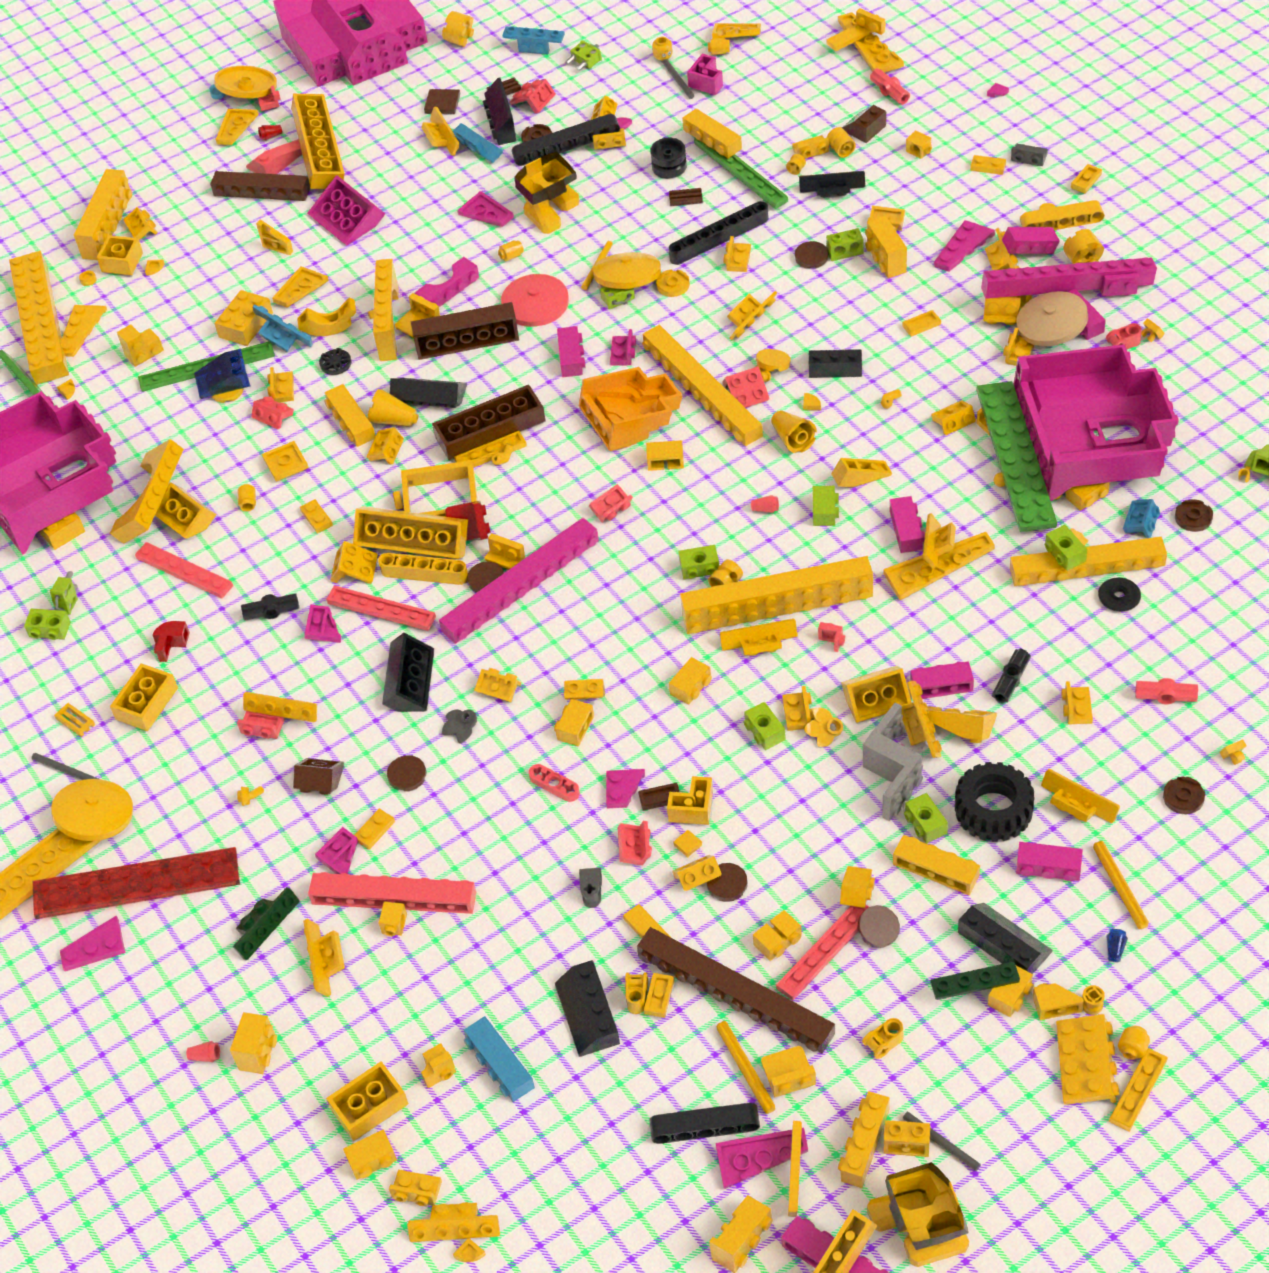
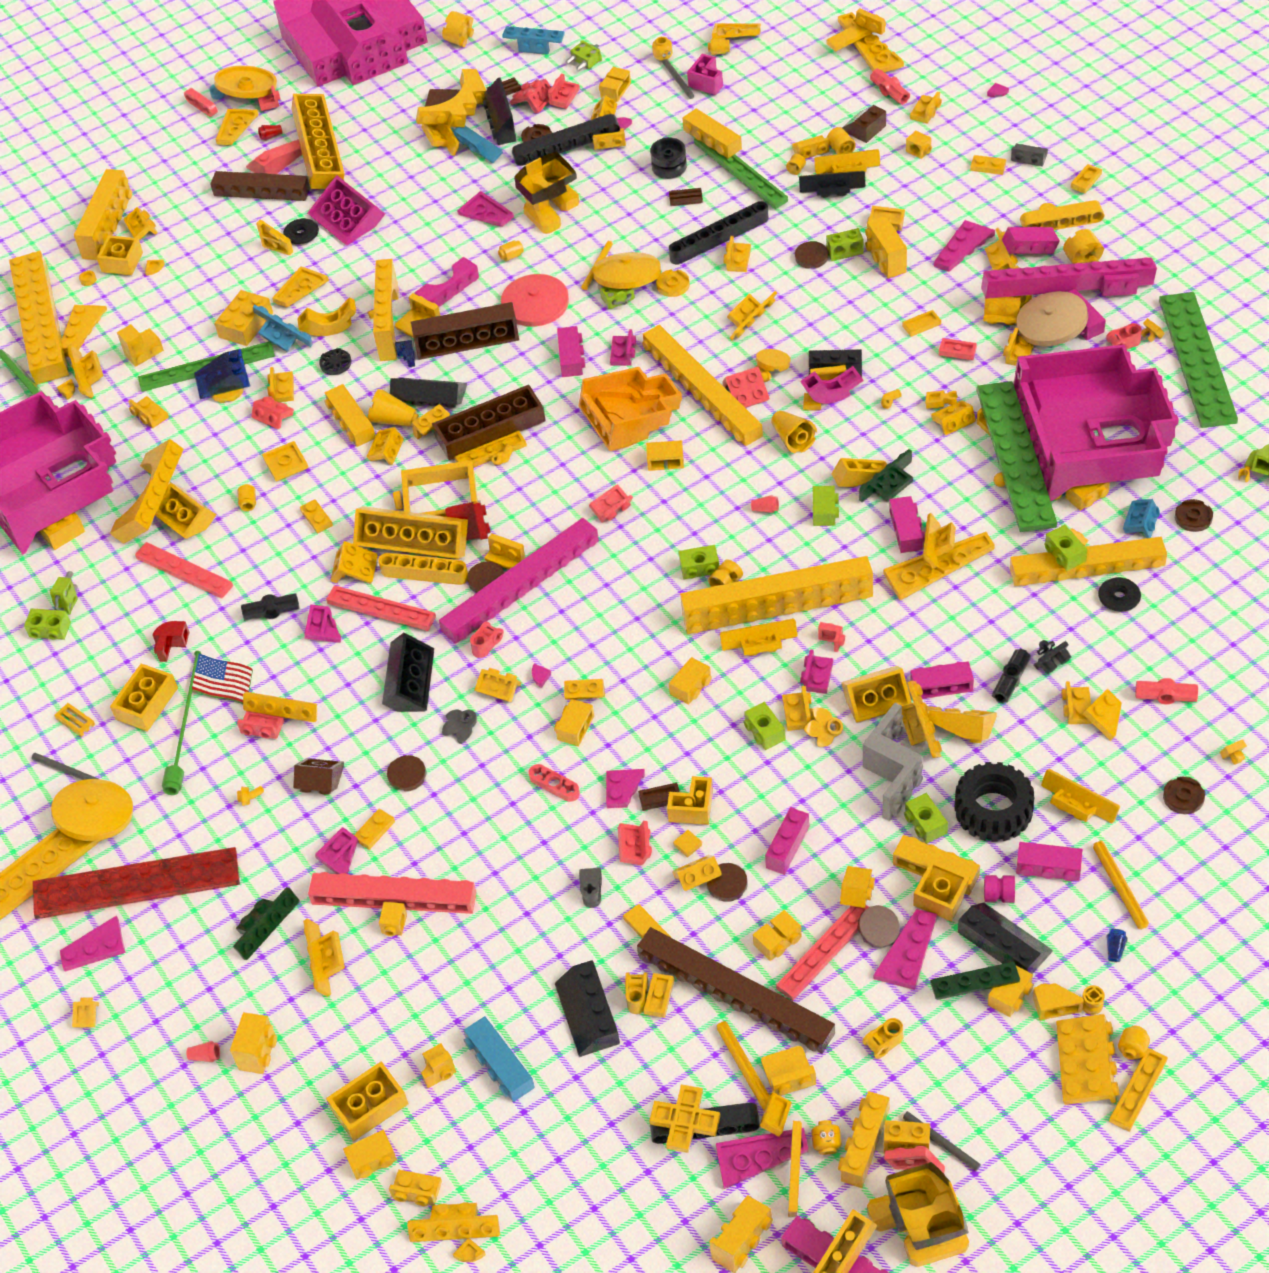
(84, 1013): none -> yellow bracket
(86, 369): none -> yellow bracket
(148, 411): none -> yellow bracket
(200, 102): none -> coral beam
(216, 680): none -> flag
(310, 227): none -> black wheel
(406, 349): none -> clear blue bracket
(423, 424): none -> yellow bracket
(459, 107): none -> yellow arch
(485, 639): none -> coral piece
(540, 674): none -> dark pink tile
(562, 92): none -> coral bracket
(615, 83): none -> yellow piece
(684, 1118): none -> yellow plate
(775, 1114): none -> yellow tile
(787, 841): none -> dark pink brick
(817, 673): none -> dark pink bracket
(826, 1137): none -> yellow head
(829, 373): none -> yellow tile
(831, 390): none -> dark pink arch
(847, 162): none -> yellow bracket
(890, 480): none -> dark green bracket
(907, 954): none -> dark pink wing
(908, 1158): none -> coral wing
(926, 108): none -> yellow bracket
(938, 398): none -> yellow plate
(941, 890): none -> yellow slope
(957, 349): none -> coral plate
(999, 888): none -> dark pink wheel
(1059, 652): none -> black hips
(1105, 713): none -> yellow wing
(1198, 360): none -> bright green plate

